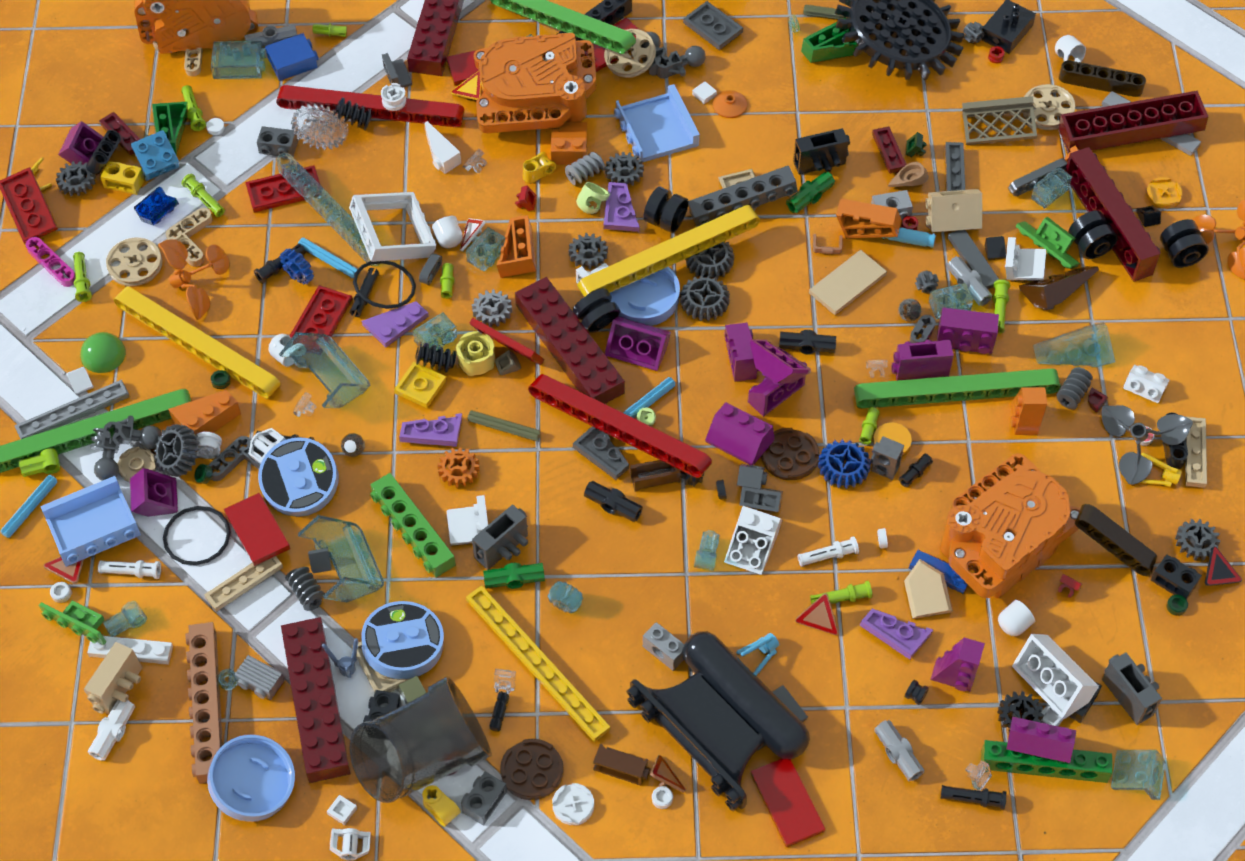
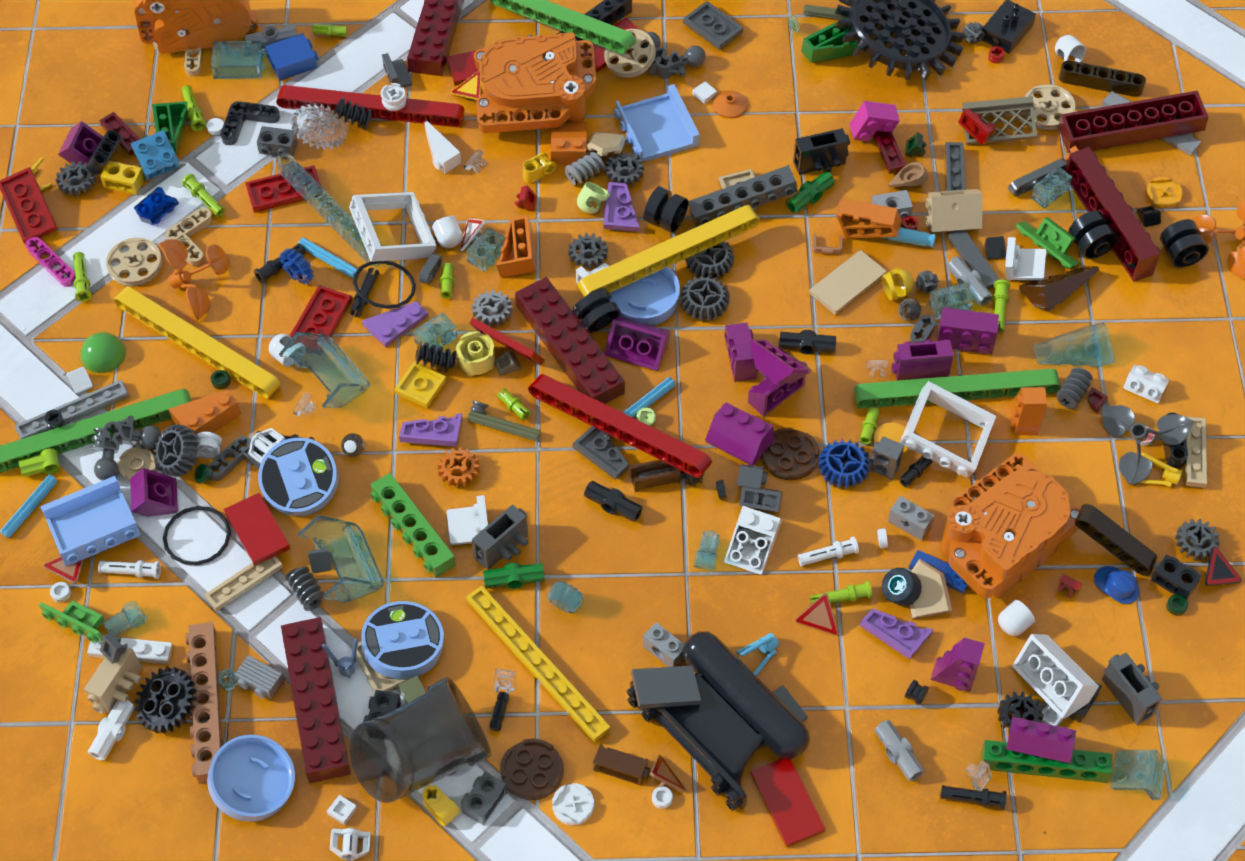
(54, 415): none -> black bush
(112, 648): none -> dark grey tile
(165, 700): none -> black gear
(240, 115): none -> black beam
(479, 407): none -> dark grey bush
(514, 404): none -> lime pin
(606, 143): none -> tan tile
(665, 687): none -> dark grey tile
(873, 118): none -> dark pink brick
(894, 588): none -> black wheel
(897, 283): none -> yellow helmet
(911, 518): none -> light grey brick
(959, 407): none -> white window
(975, 127): none -> red tile
(1117, 584): none -> blue piece

